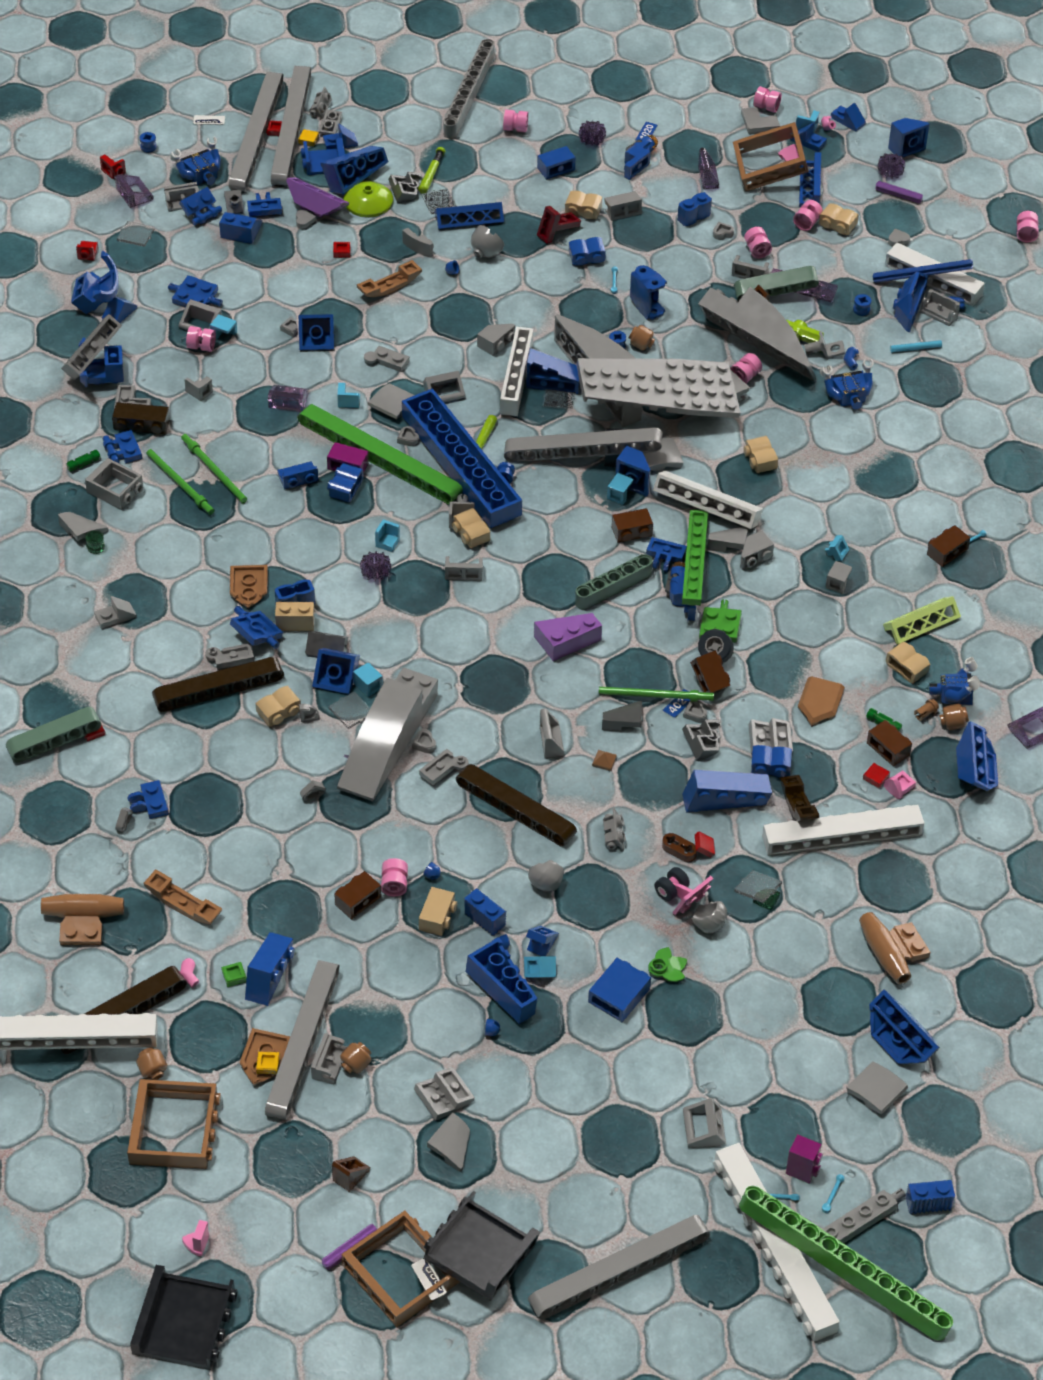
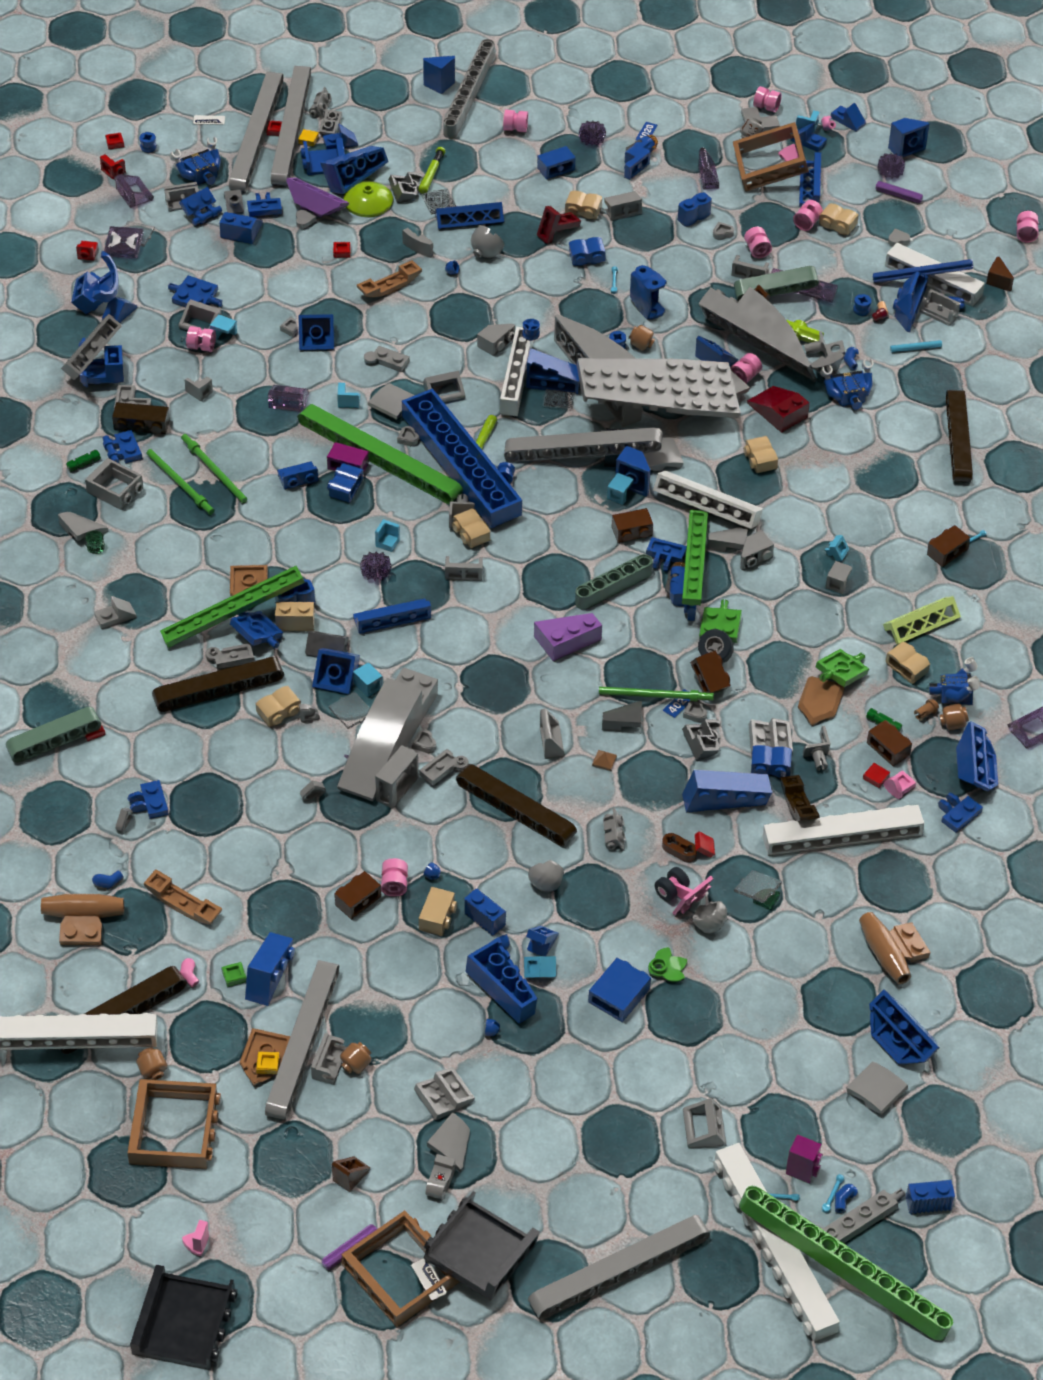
(107, 881): none -> blue arm
(114, 141): none -> red tile
(125, 249): none -> clear purple piece
(232, 606): none -> bright green plate
(392, 615): none -> blue fence
(397, 776): none -> light grey window
(439, 73): none -> blue slope
(440, 1177): none -> light grey leg
(531, 329): none -> blue wheel
(710, 351): none -> blue slope
(751, 127): none -> light grey head
(780, 407): none -> dark red slope
(818, 750): none -> light grey bracket
(832, 360): none -> light grey slope
(841, 1195): none -> blue arm
(842, 667): none -> bright green plate
(881, 313): none -> dark red arm
(959, 436): none -> dark brown beam
(961, 814): none -> blue hinge
(1000, 276): none -> reddish brown slope

